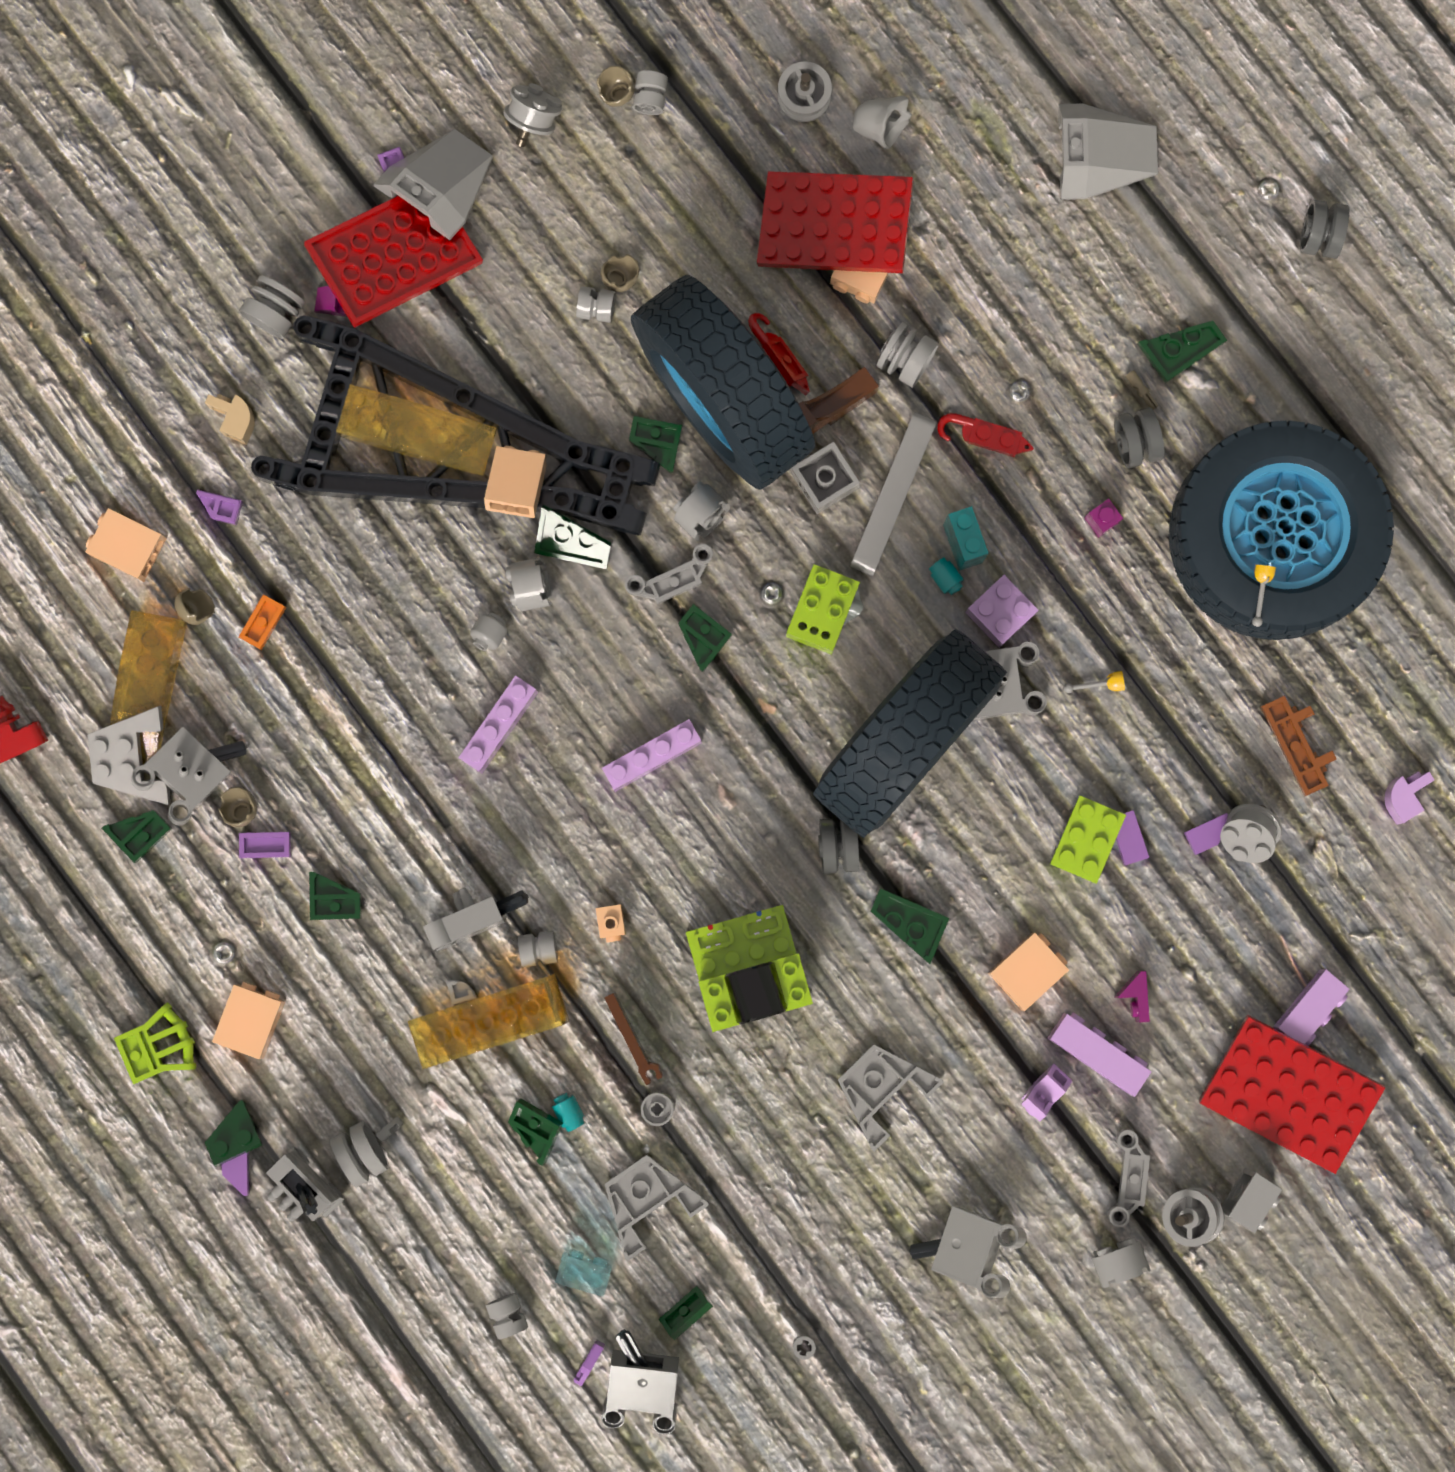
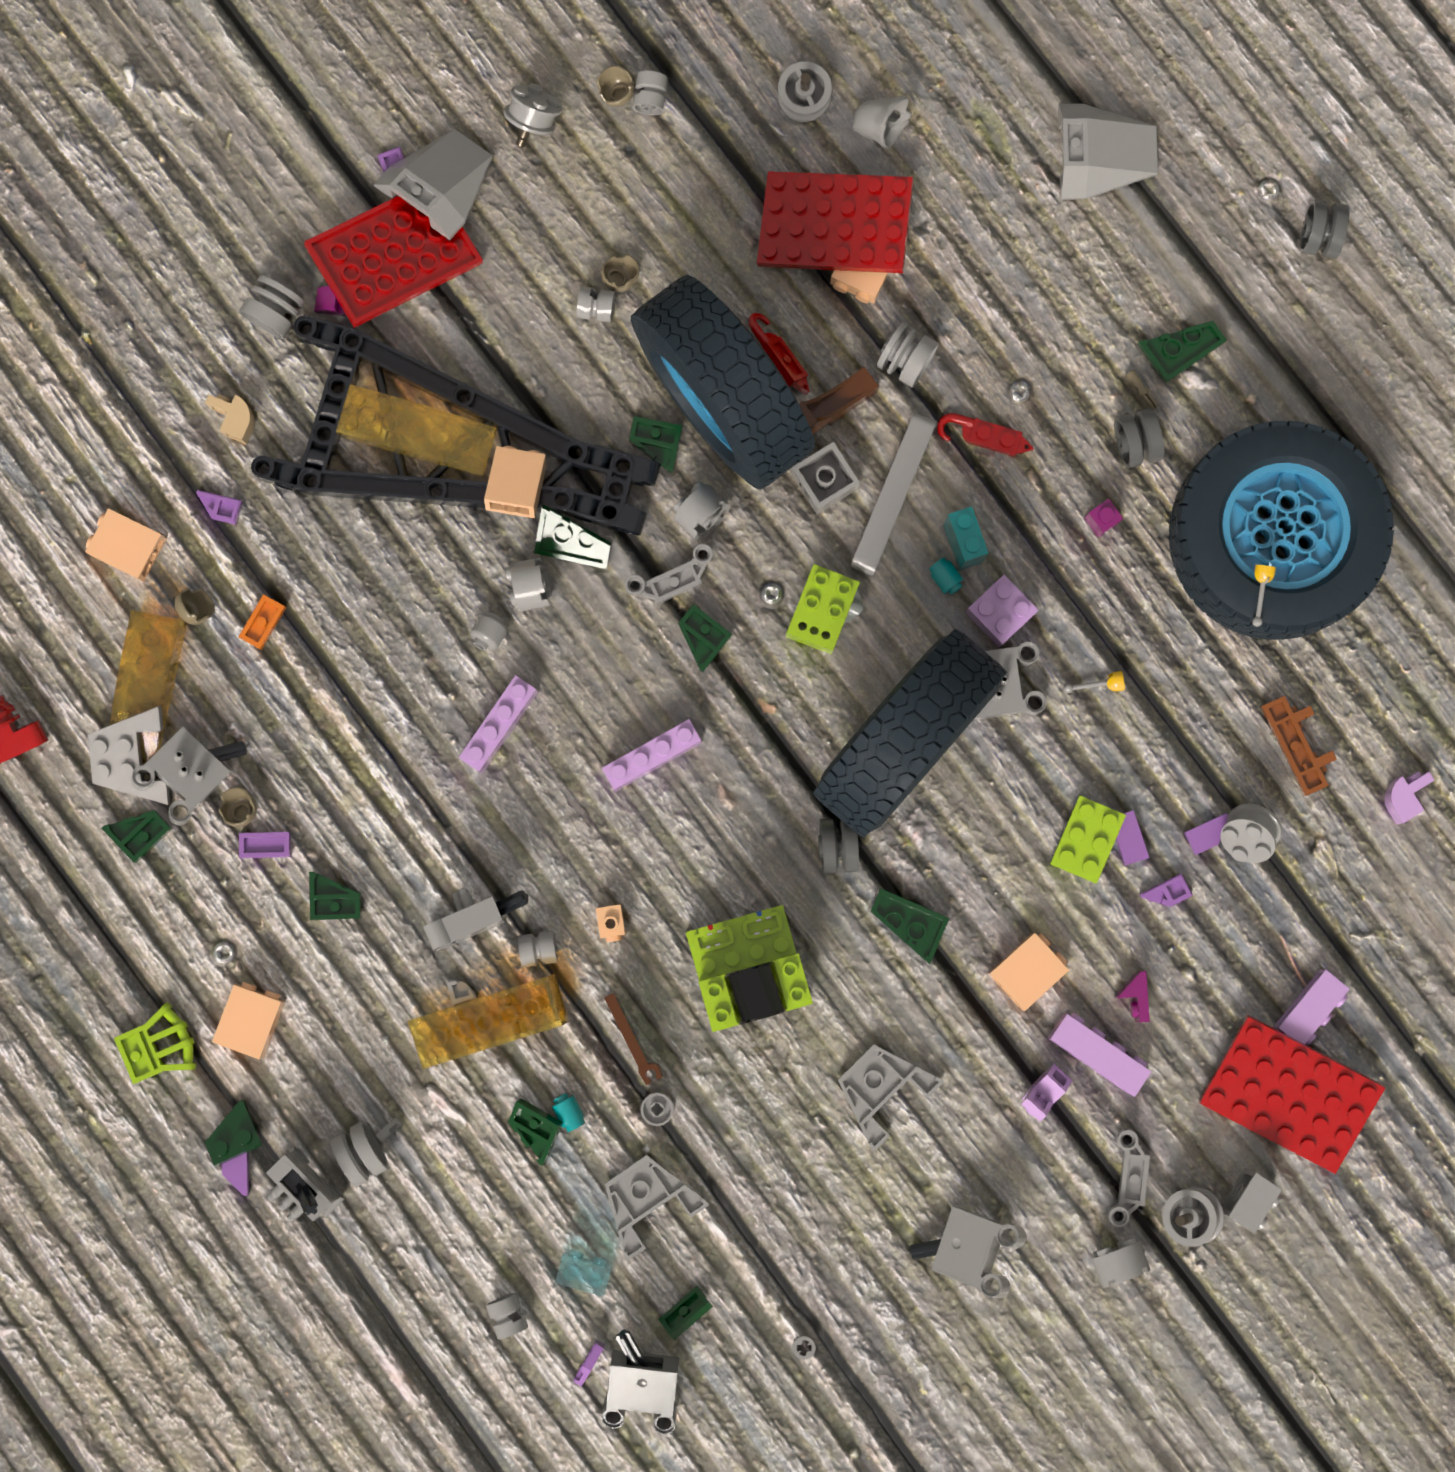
(1168, 892): none -> medium lavender tile

